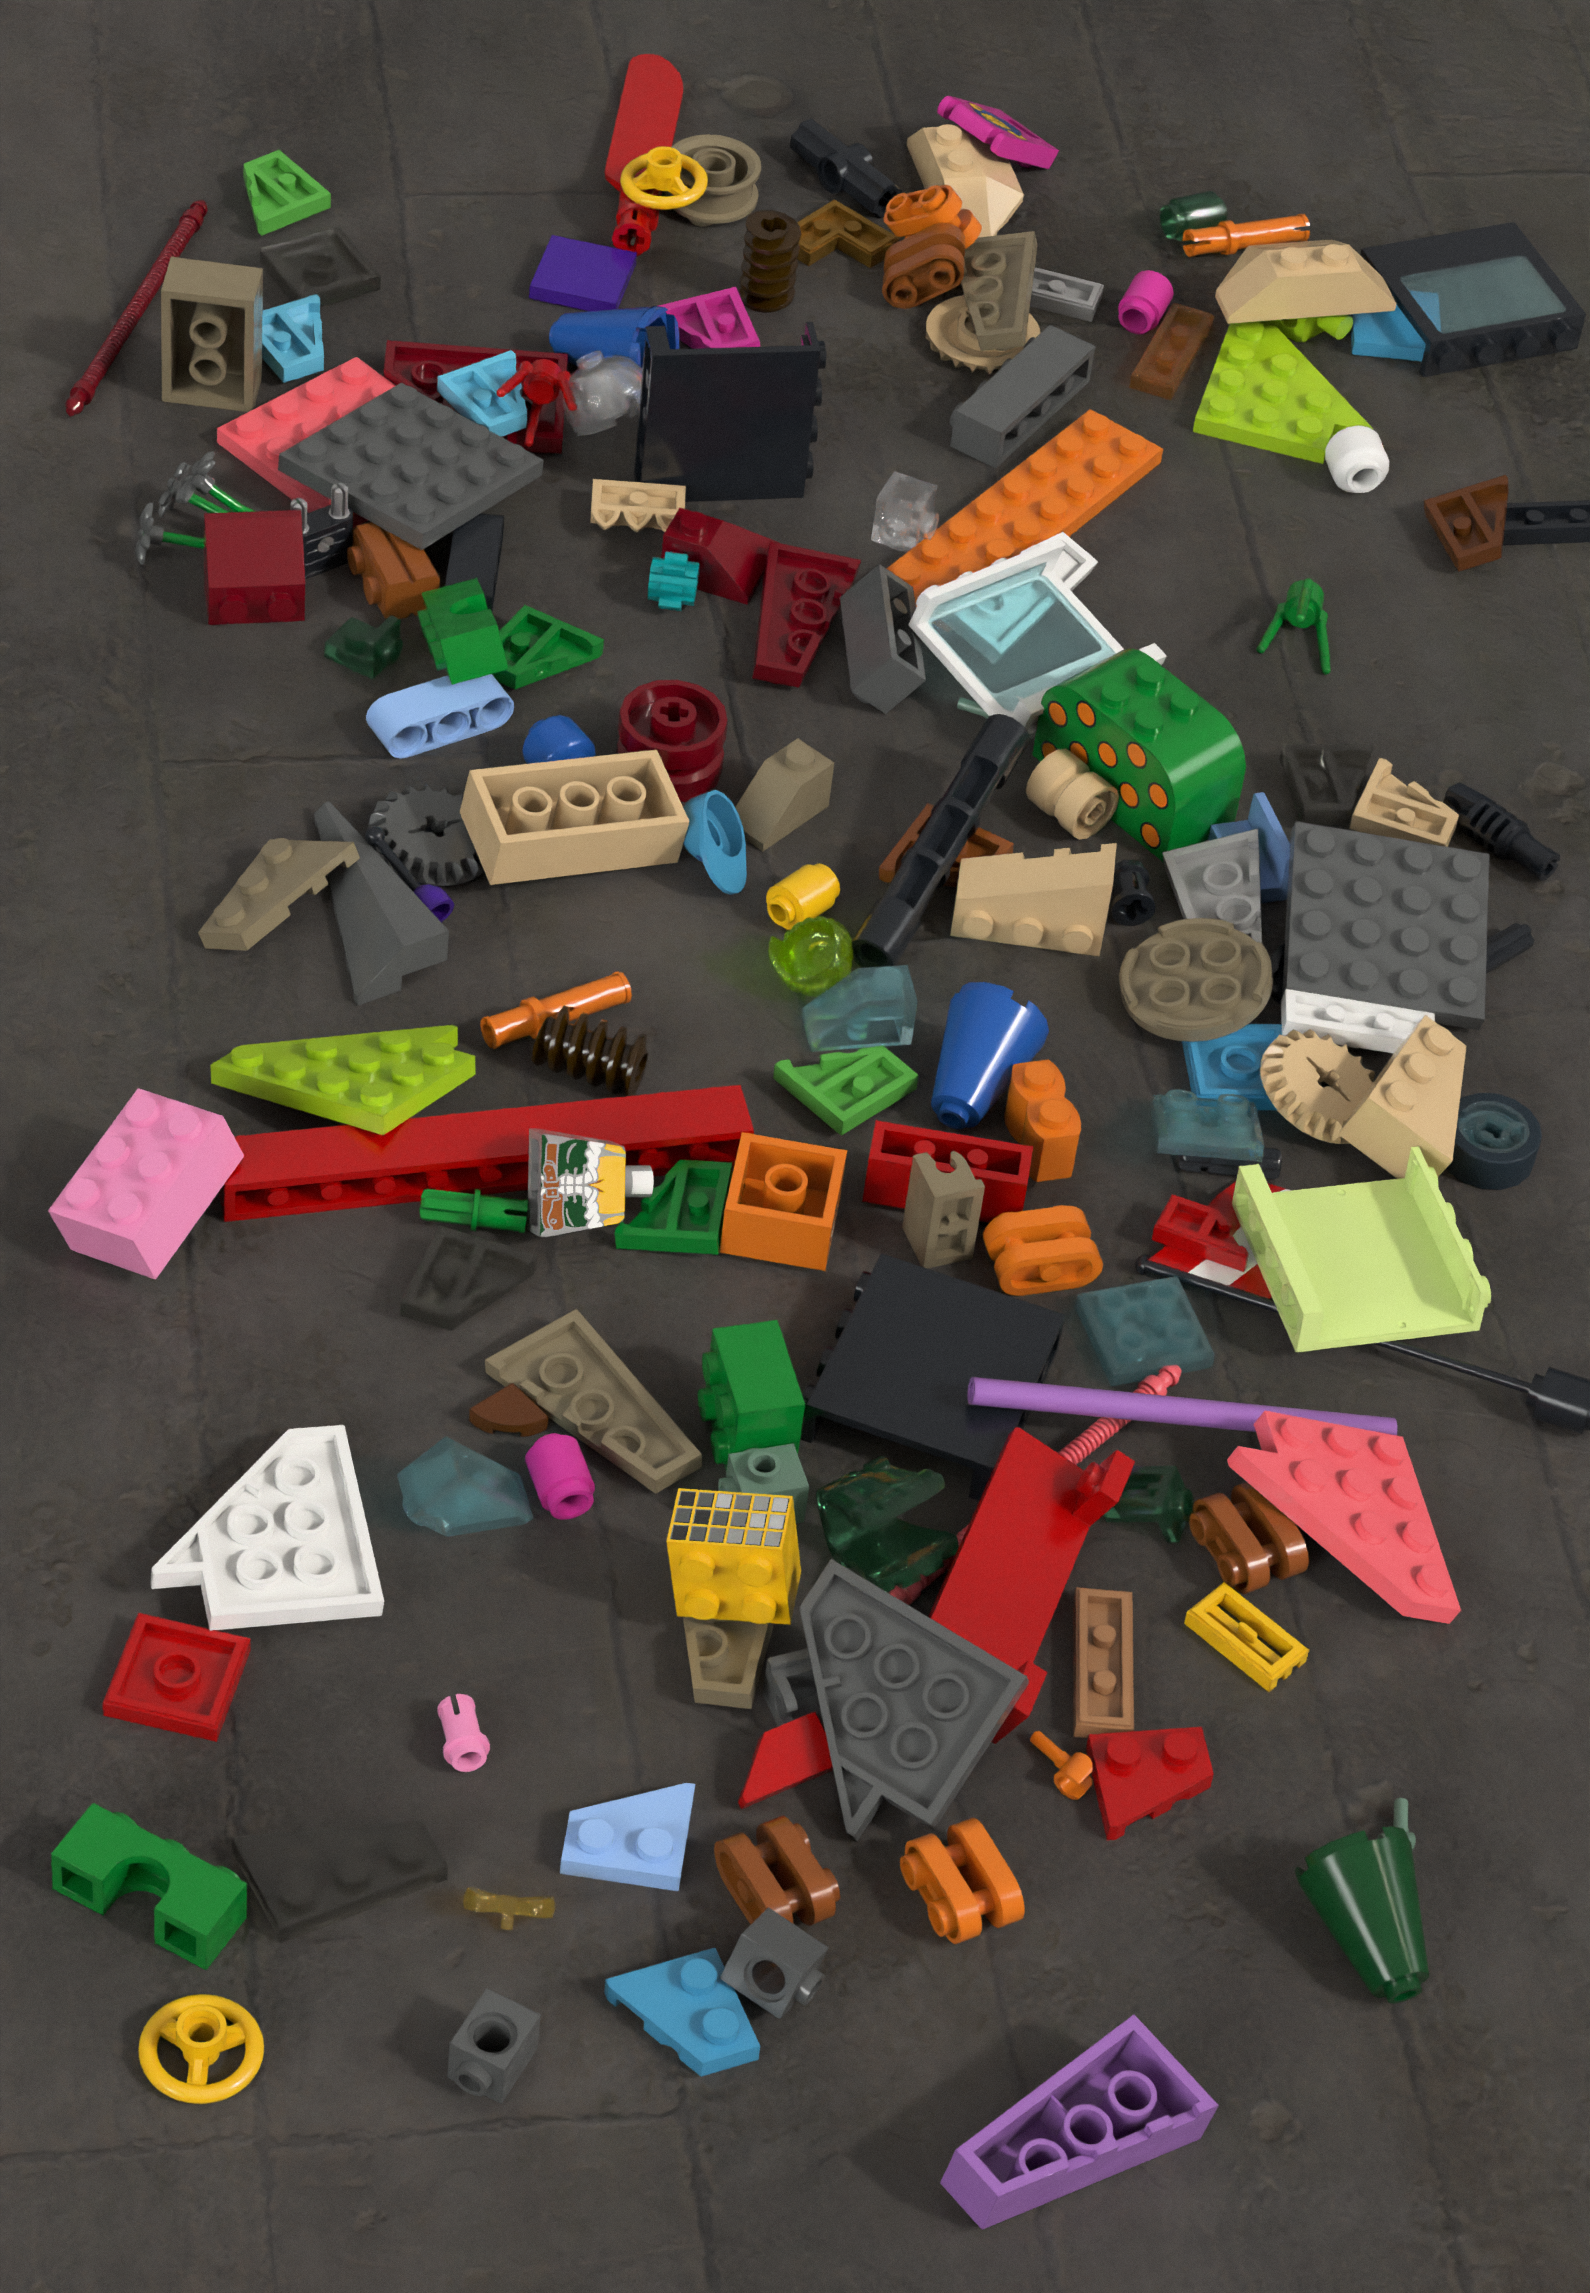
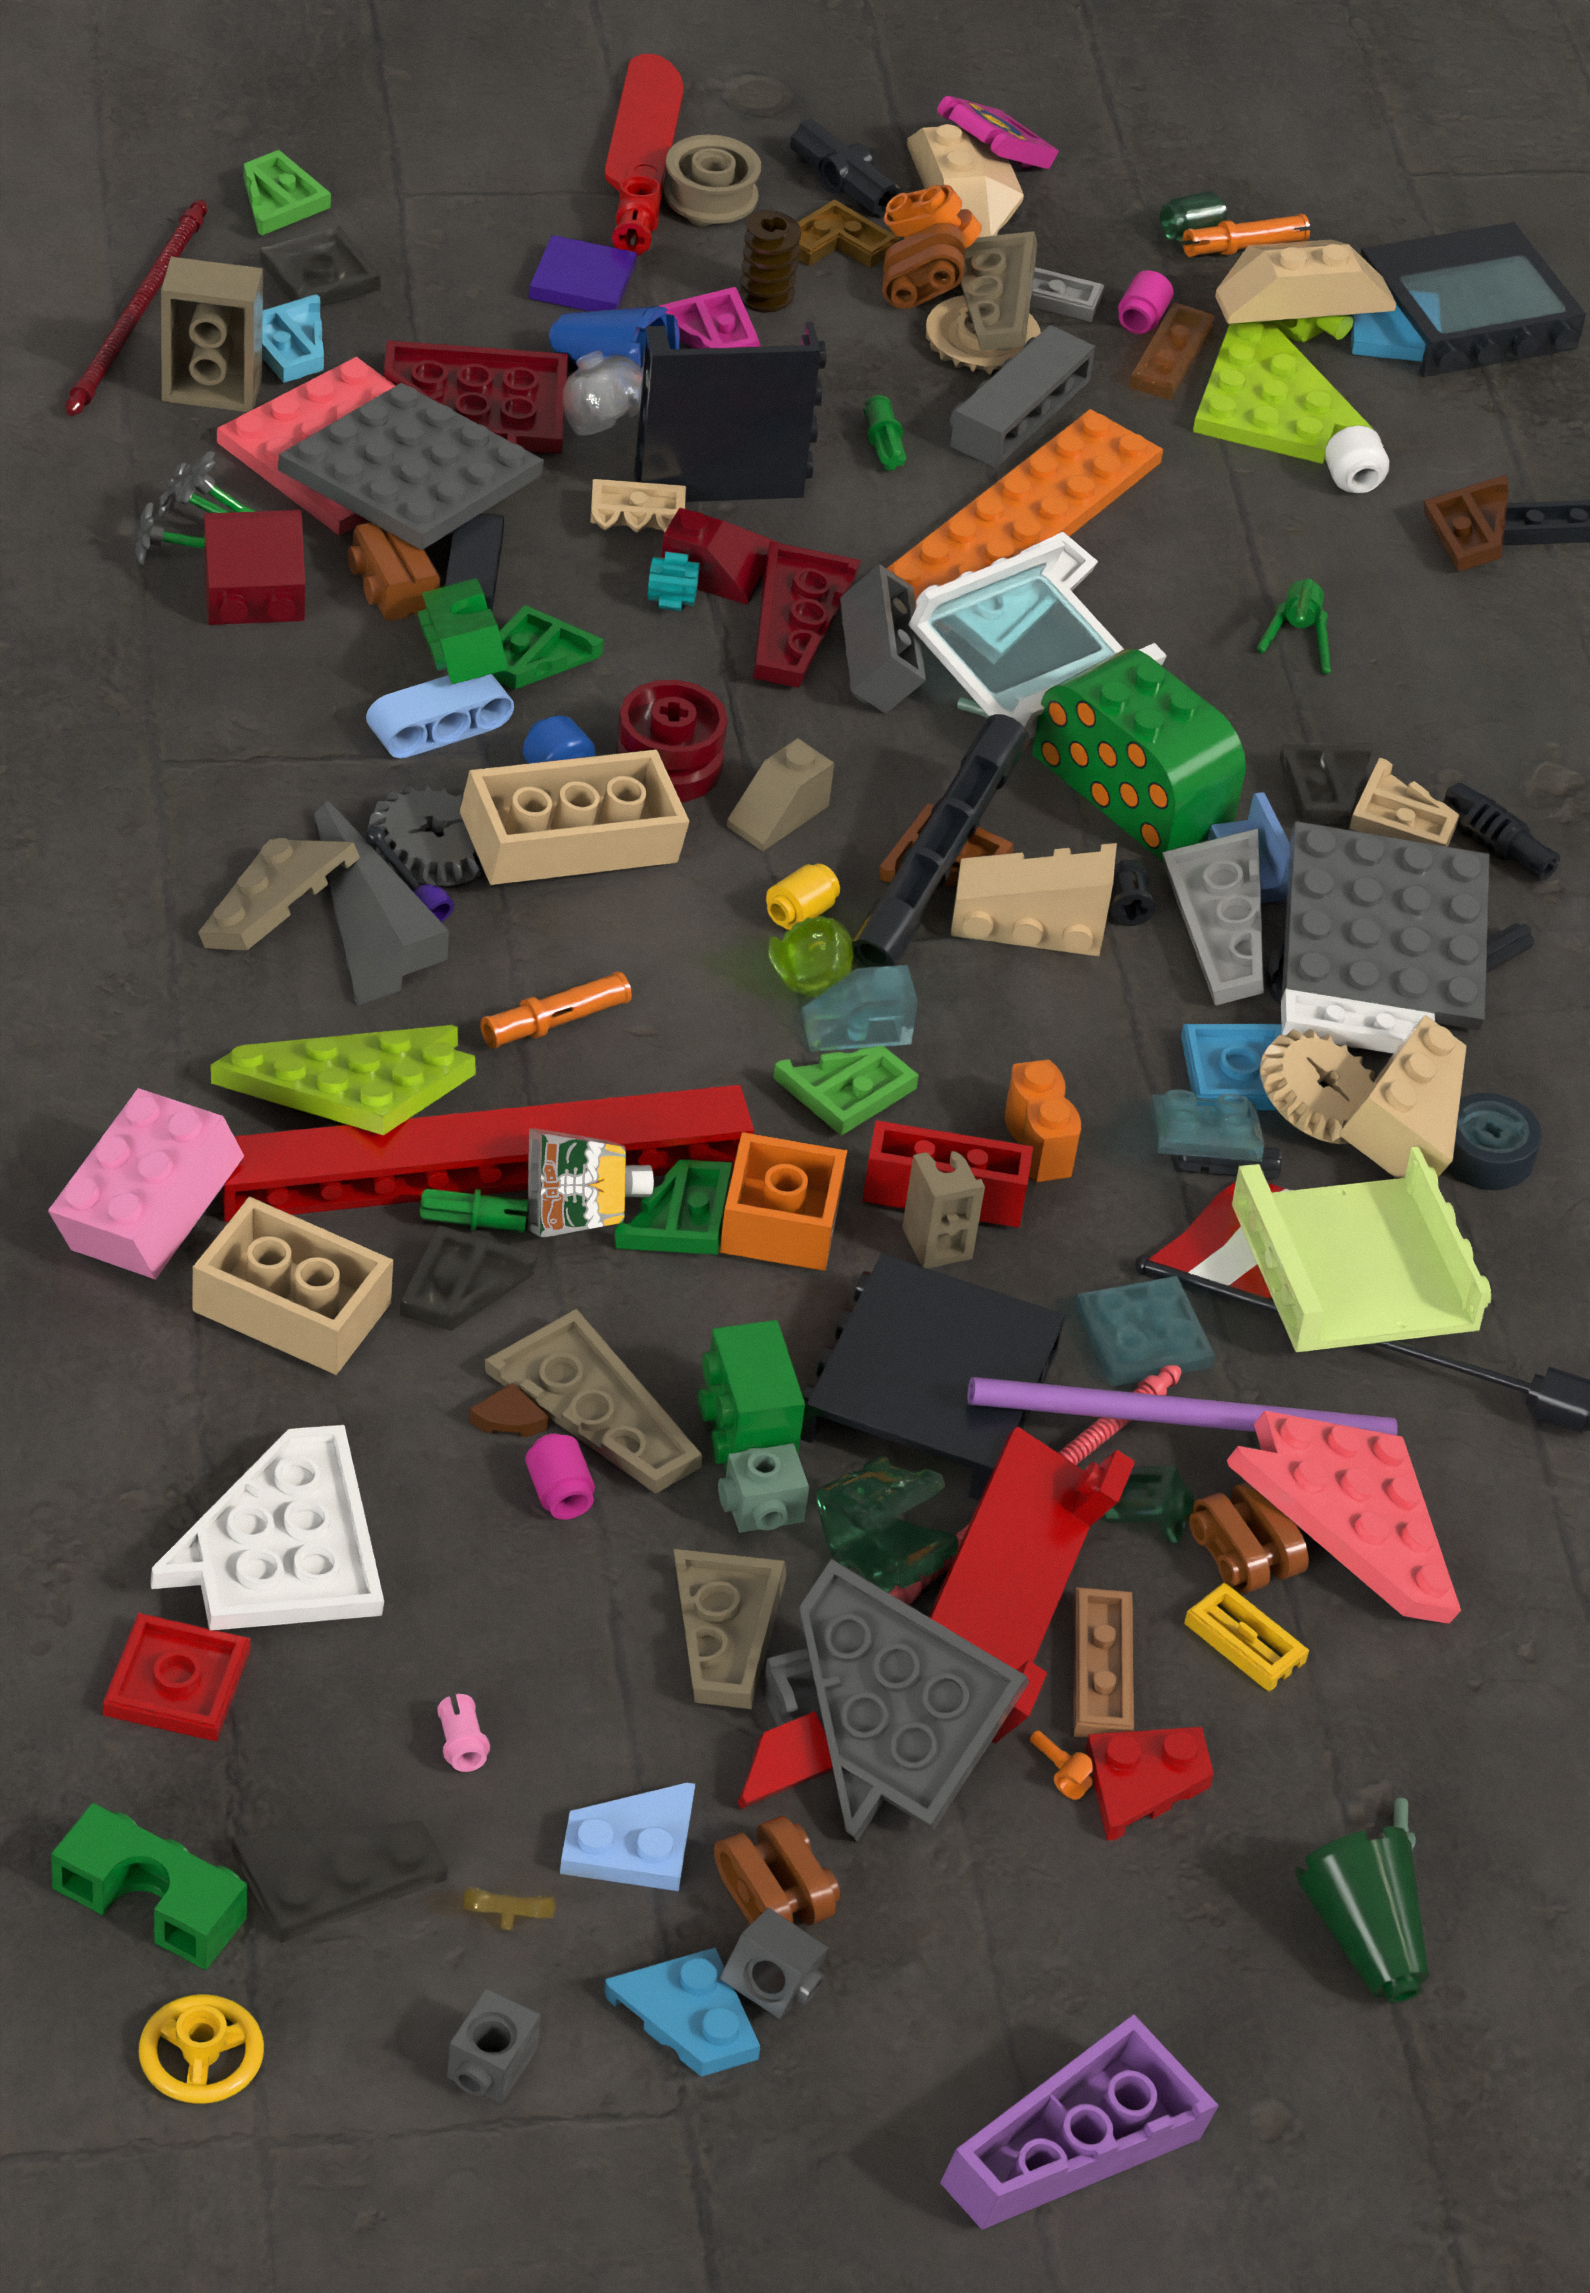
(292, 1285): none -> tan brick
(326, 532): black piece -> none
(364, 646): clear green bracket -> none
(462, 1491): clear light blue slope -> none
(474, 394): medium azure wing -> none
(541, 386): red plant -> none
(591, 1052): dark brown piece -> none
(663, 174): yellow piece -> none
(717, 839): dark azure cap -> none
(734, 1556): yellow brick -> none
(884, 432): none -> green axle
(905, 512): clear brick -> none
(962, 1881): orange brick -> none
(979, 1047): blue cone -> none
(1042, 1250): orange brick -> none
(1072, 793): tan wheel -> none
(1196, 980): dark tan tile -> none
(1199, 1232): red tile -> none

